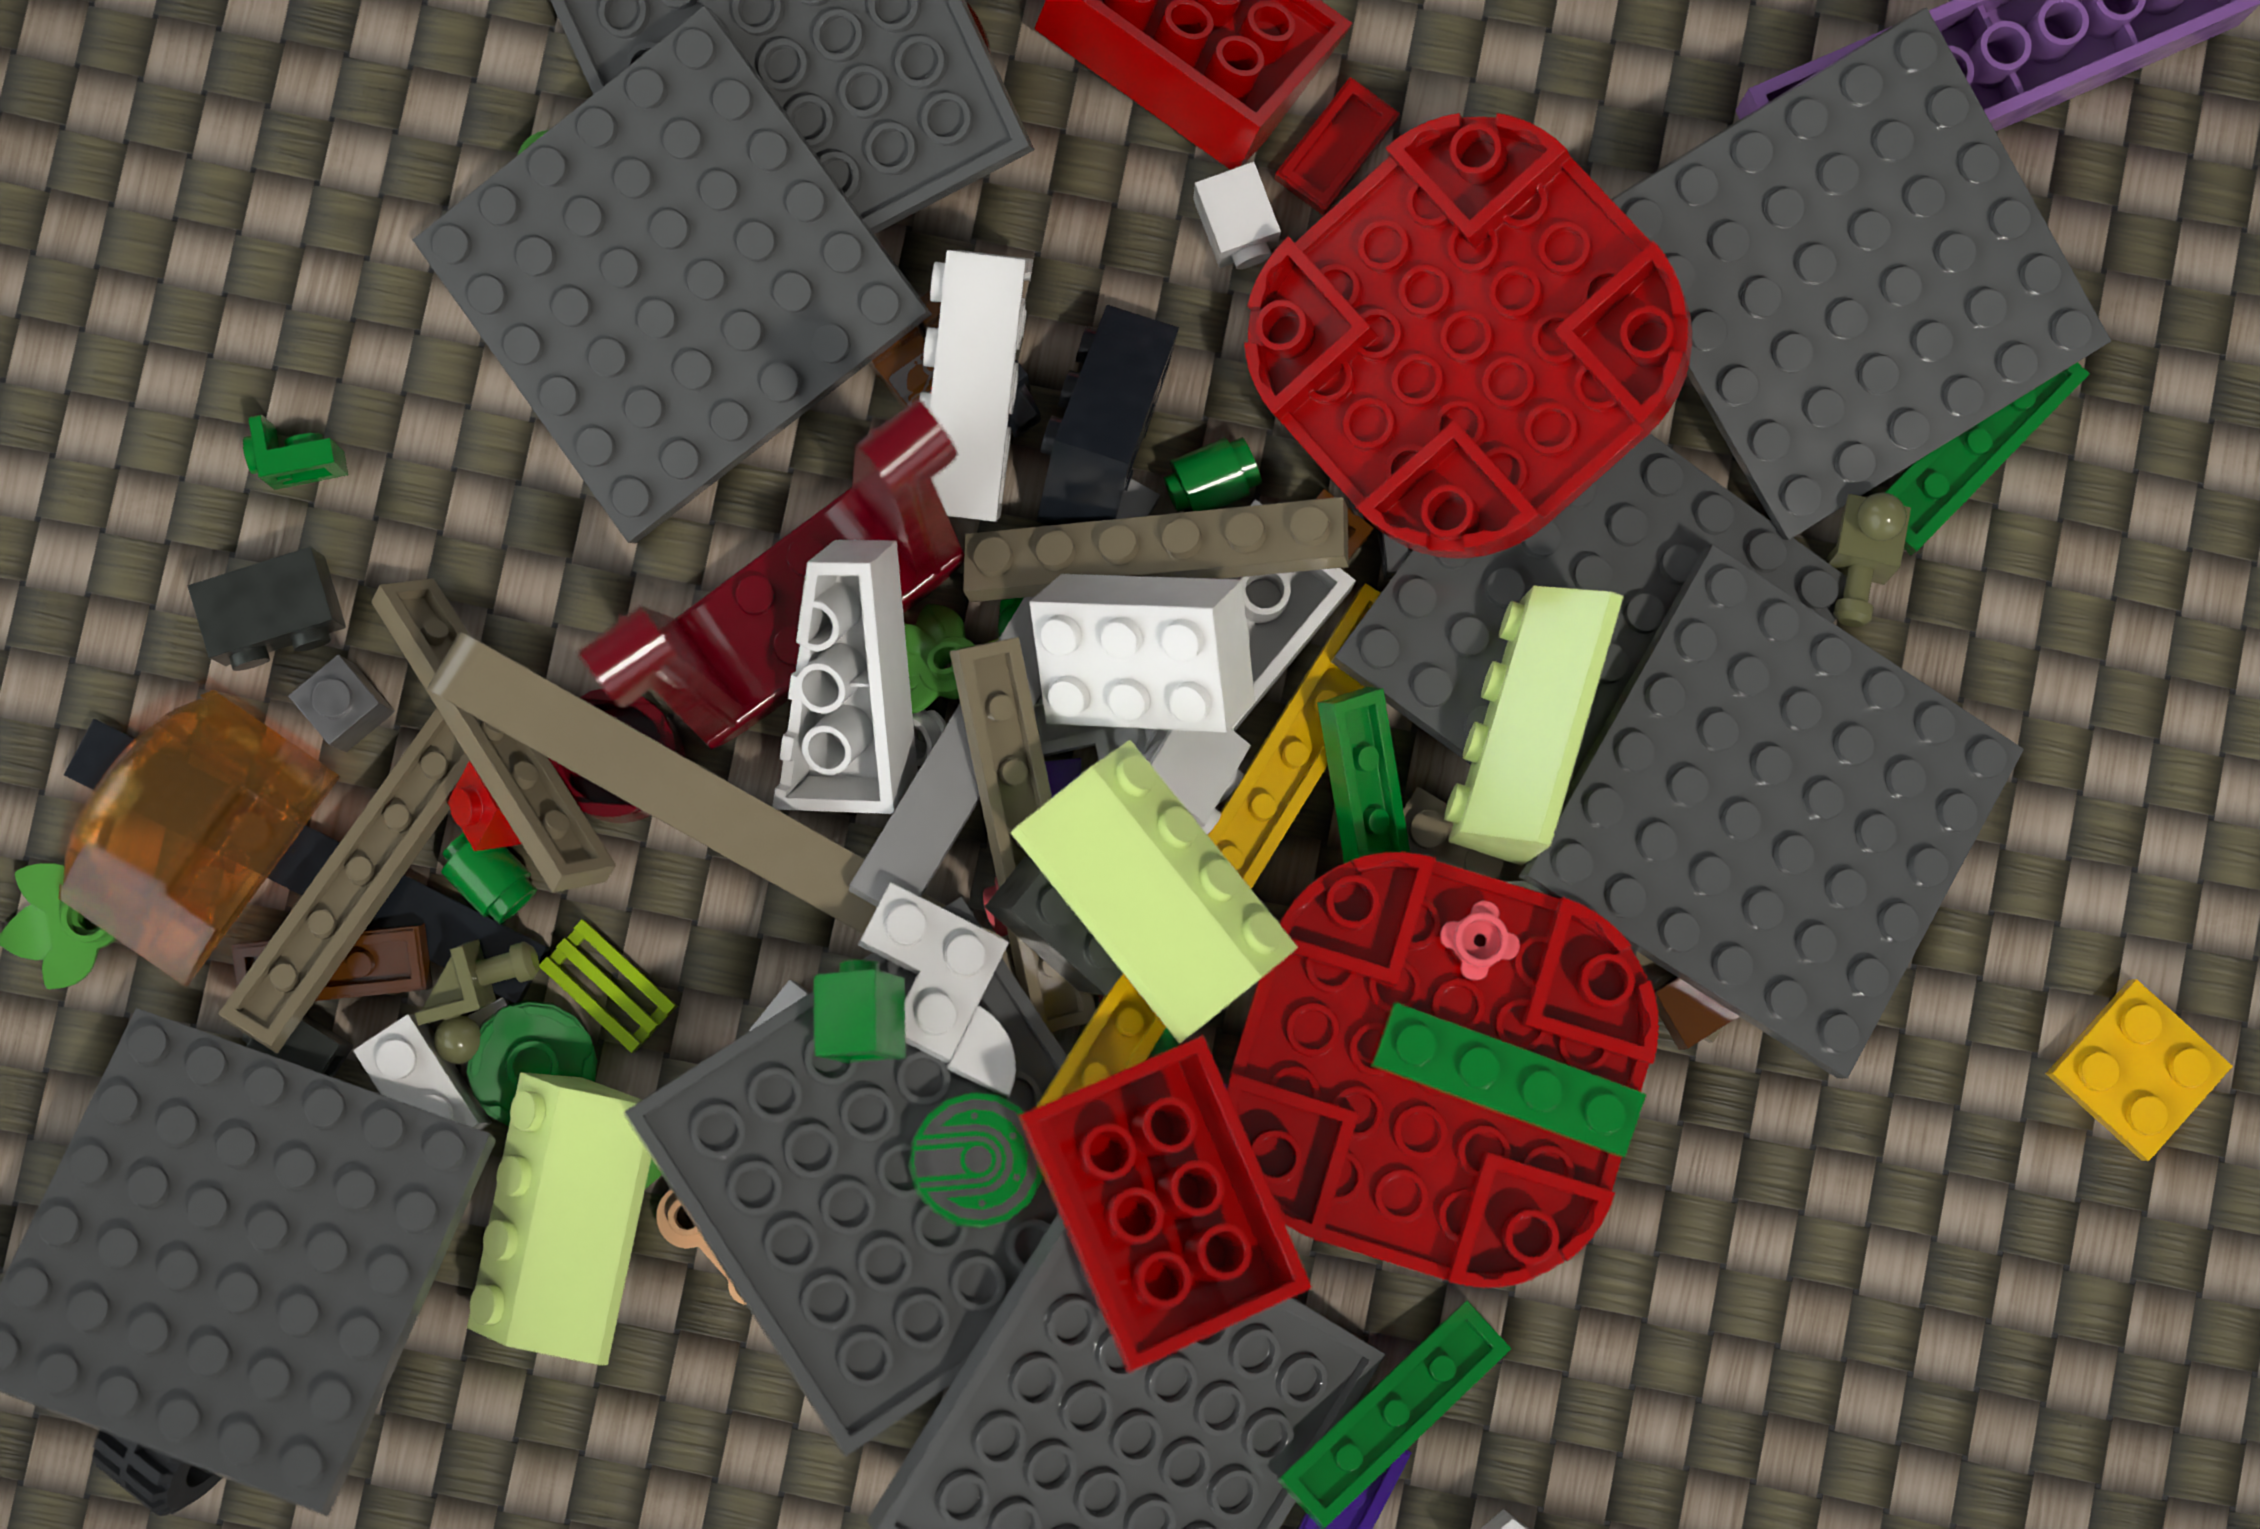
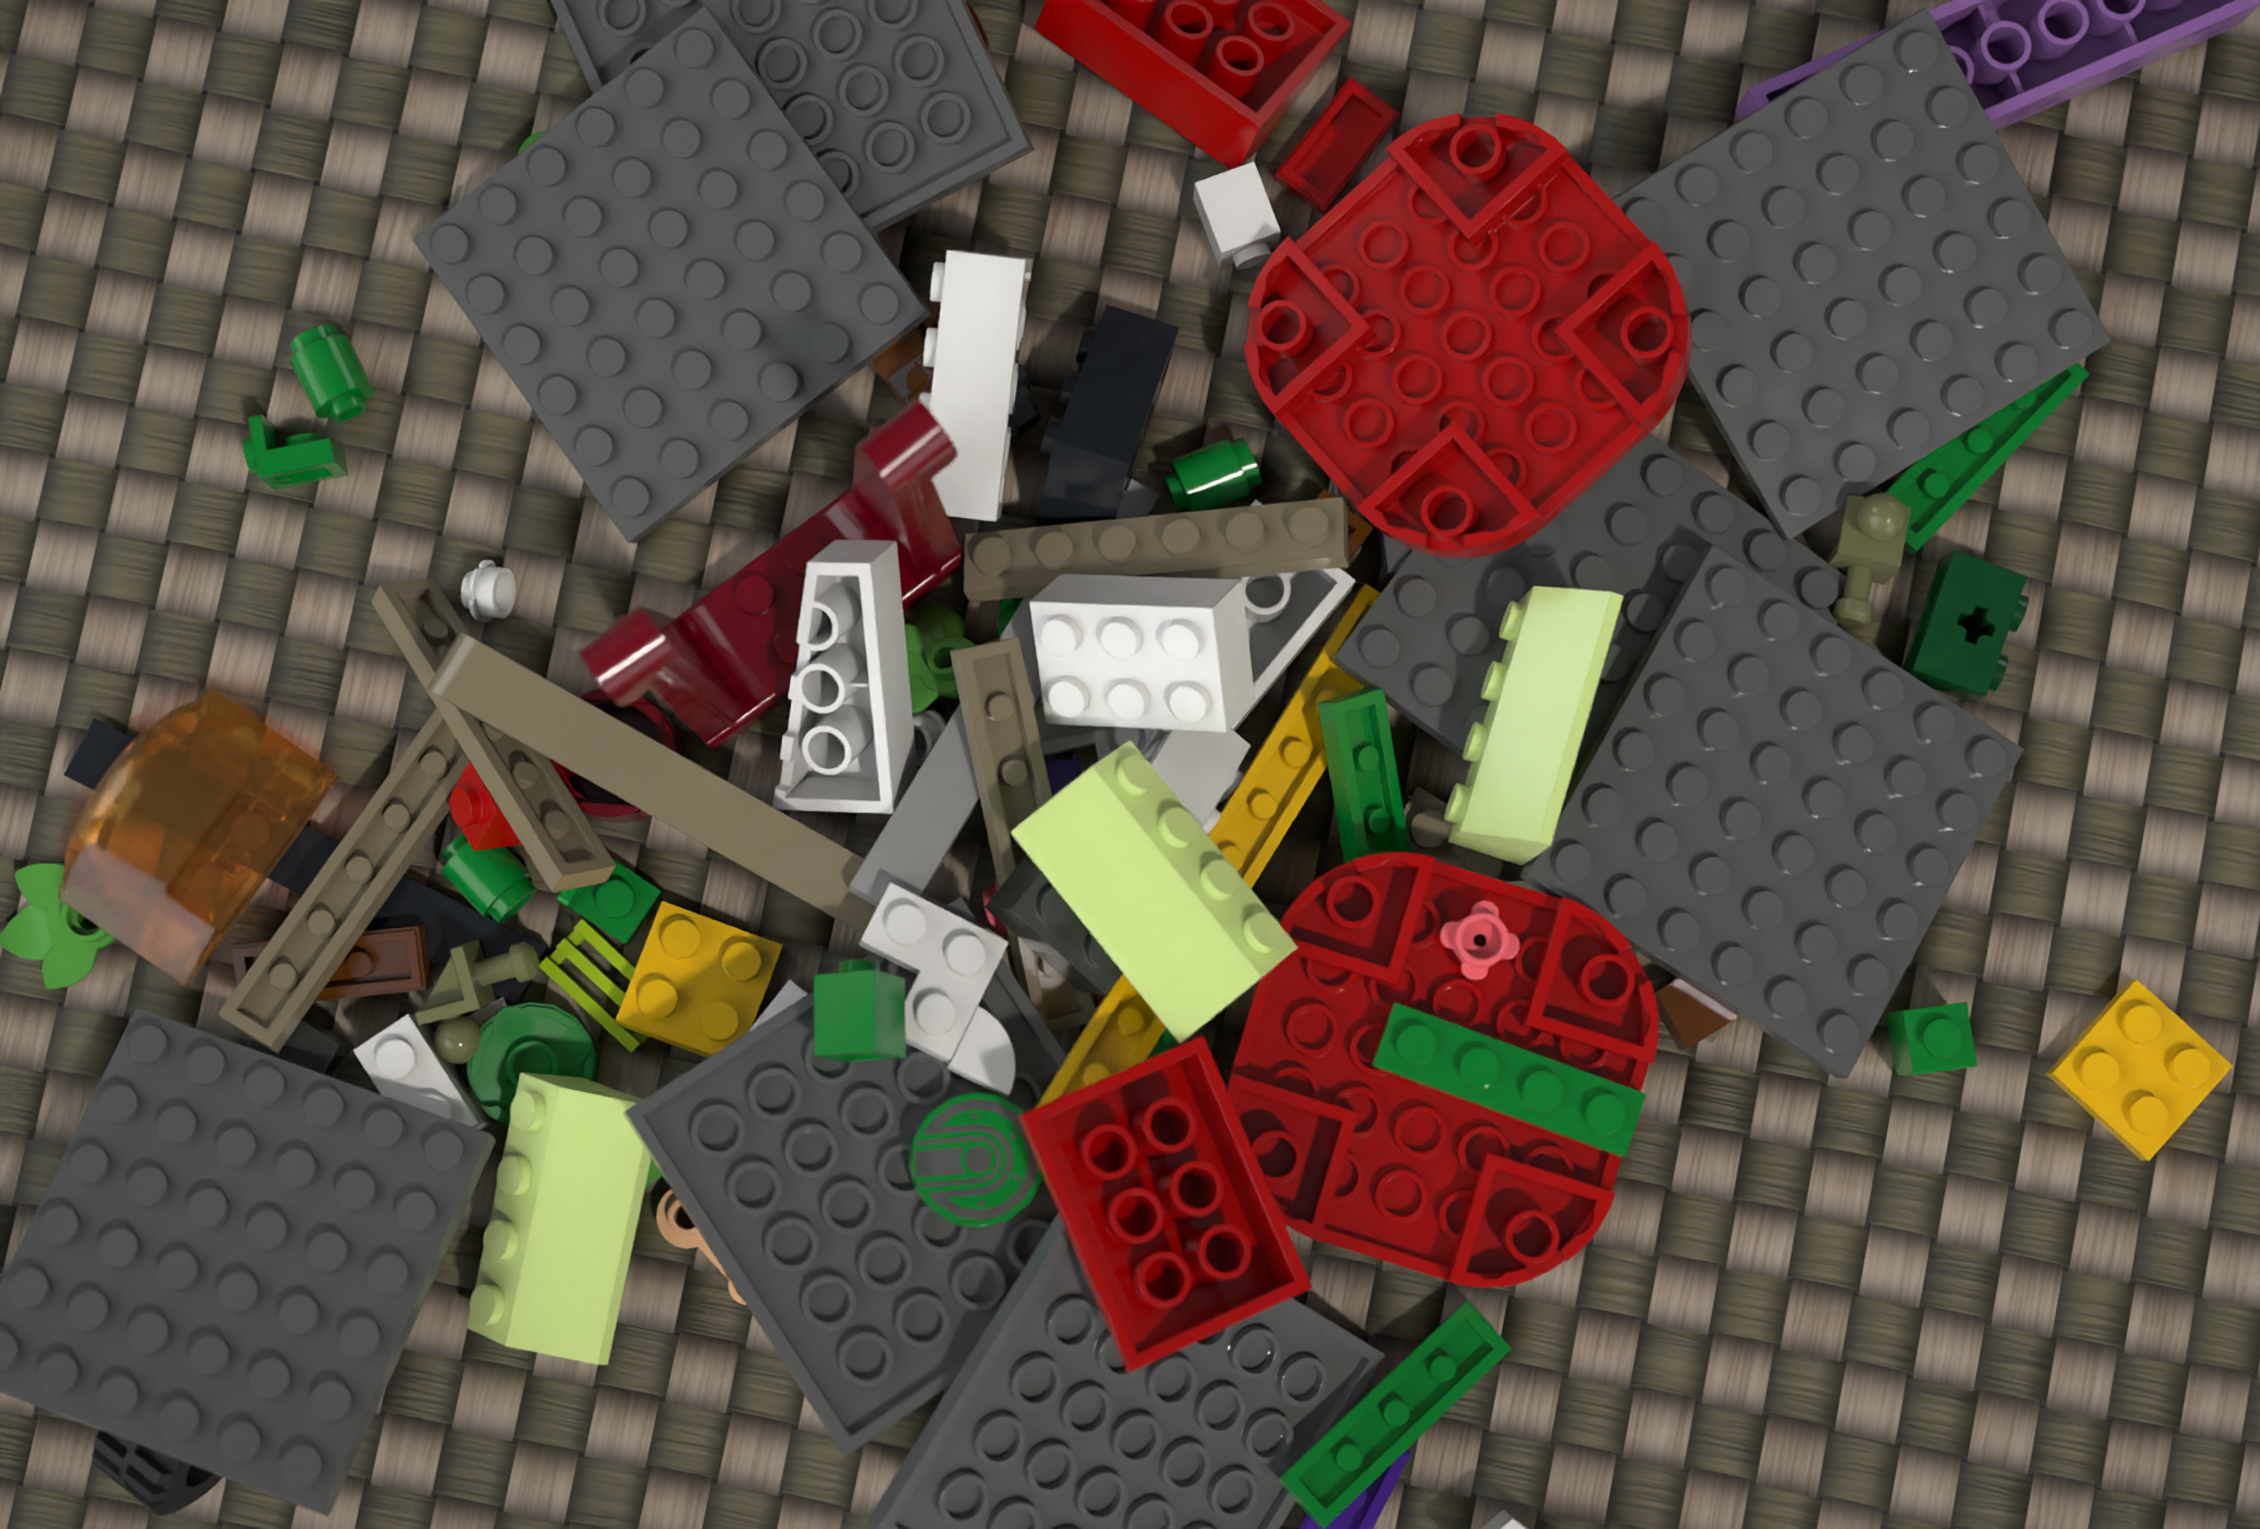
(267, 609): pearl dark grey brick -> none
(331, 373): none -> green brick
(341, 703): flat silver brick -> none
(488, 591): none -> white plate
(615, 905): none -> green bracket
(697, 982): none -> yellow plate
(1931, 1039): none -> green brick
(1959, 590): none -> dark green brick

